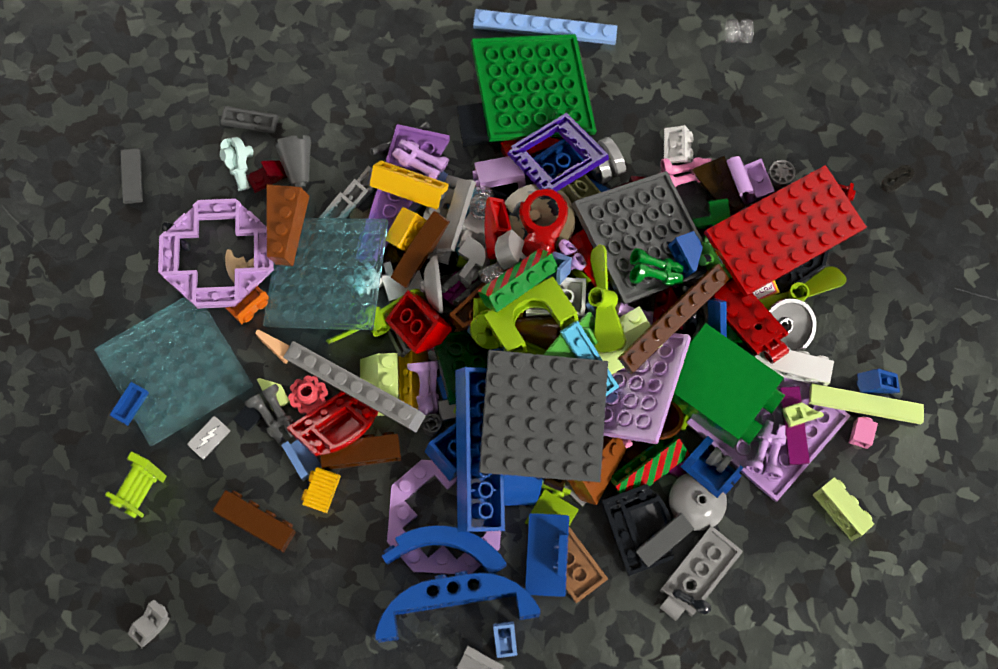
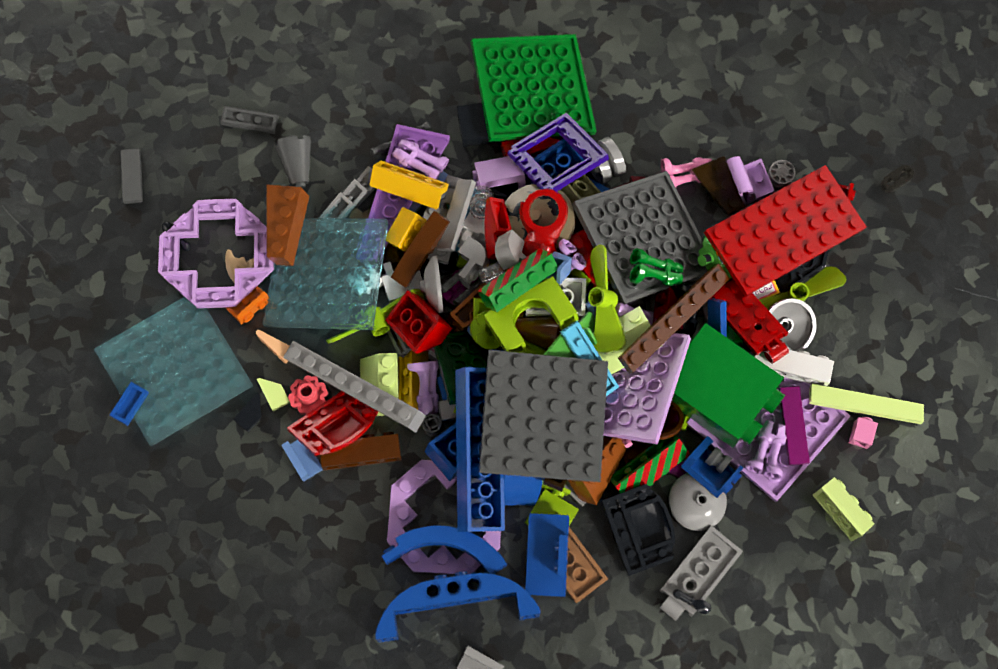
(136, 485): lime fence -> none
(149, 624): light grey brick -> none
(208, 437): slope -> none
(236, 159): light aqua pin -> none
(254, 521): reddish brown brick -> none
(268, 174): dark red slope -> none
(282, 419): dark grey piece -> none
(321, 489): yellow brick -> none
(505, 639): medium blue slope -> none
(544, 26): light blue plate -> none
(664, 539): dark grey tile -> none
(678, 144): white bracket -> none
(687, 252): blue slope -> none
(718, 211): green brick -> none
(739, 31): clear wheel -> none
(799, 414): yellowish green tile -> none
(878, 382): blue slope -> none

